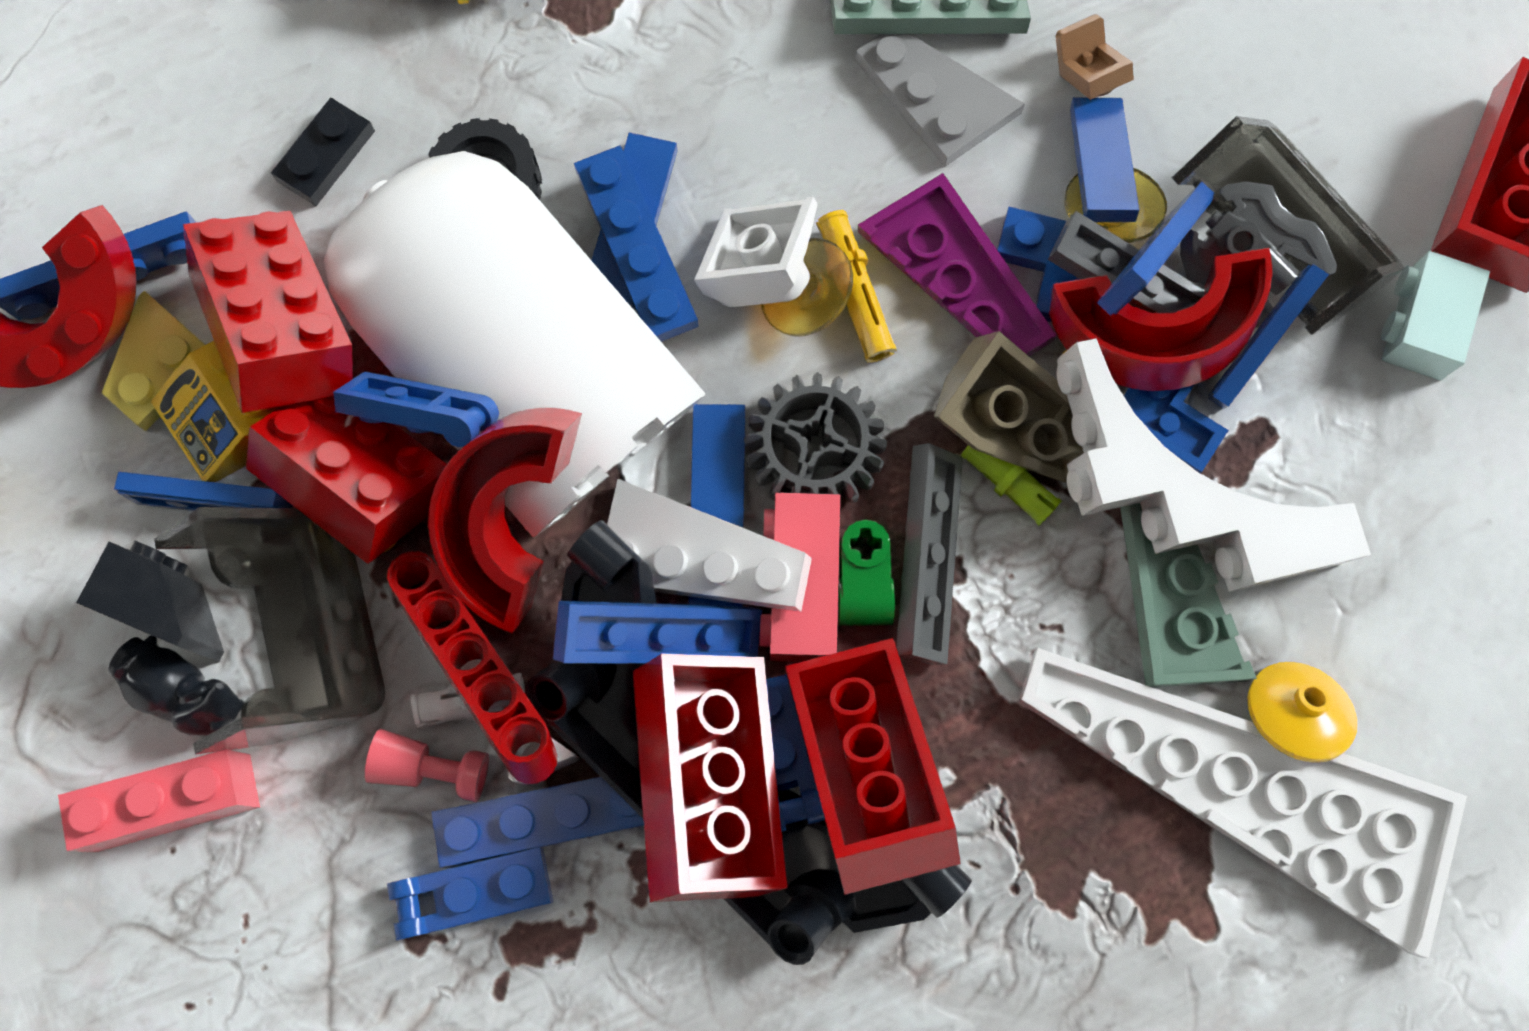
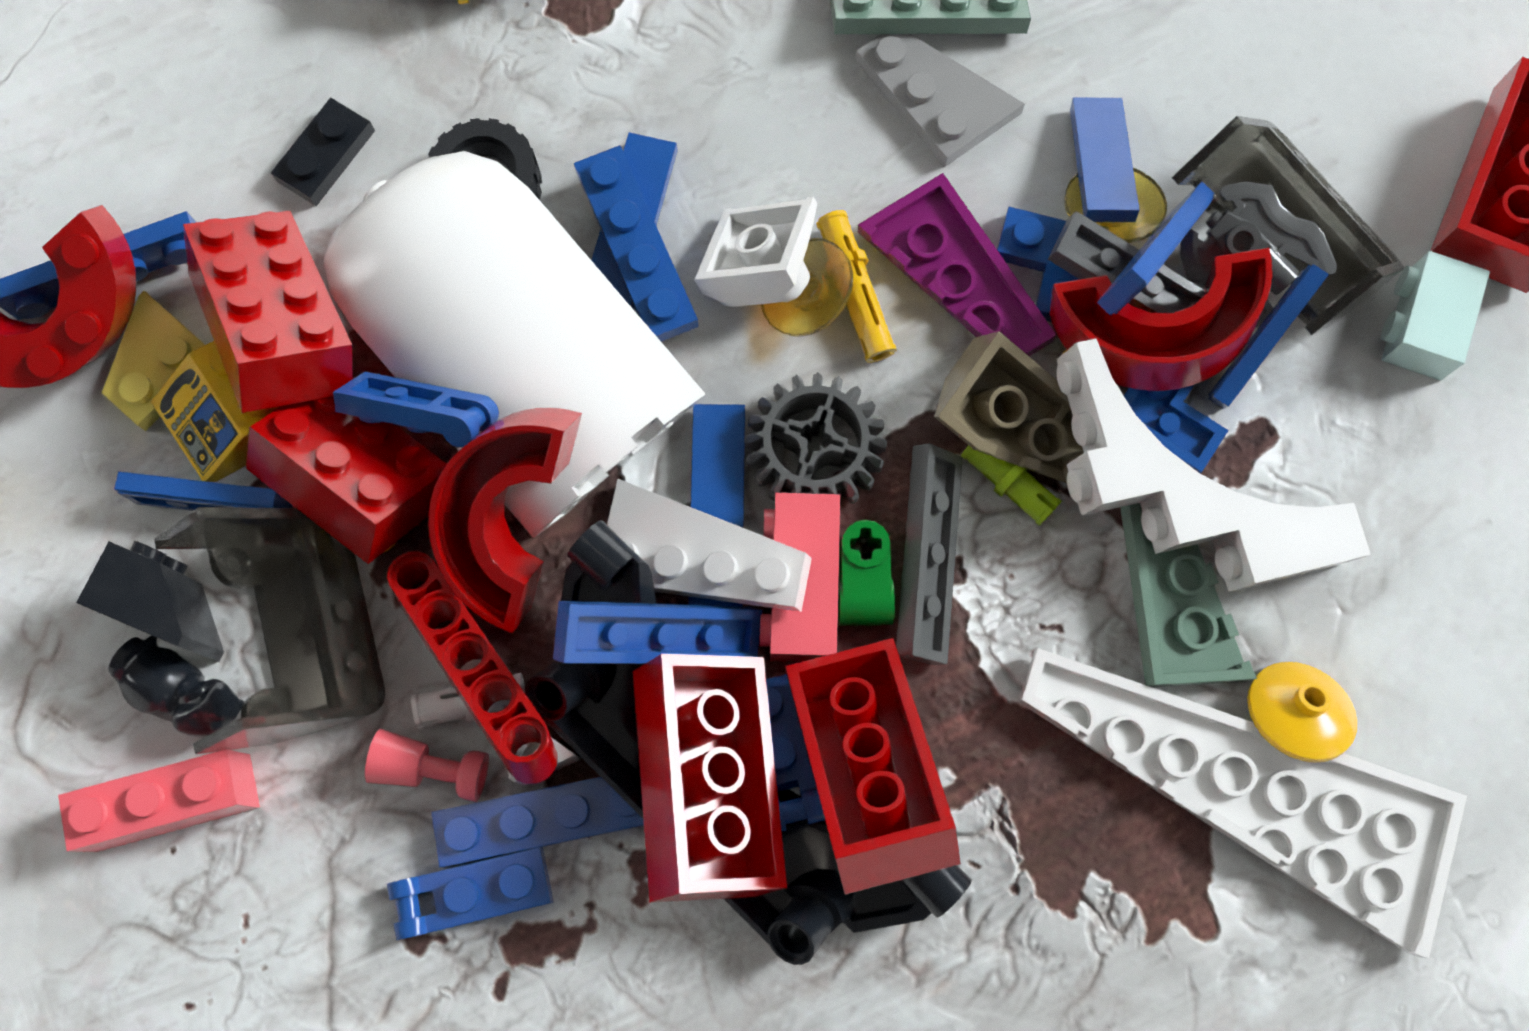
(1089, 61): medium nougat bracket -> none

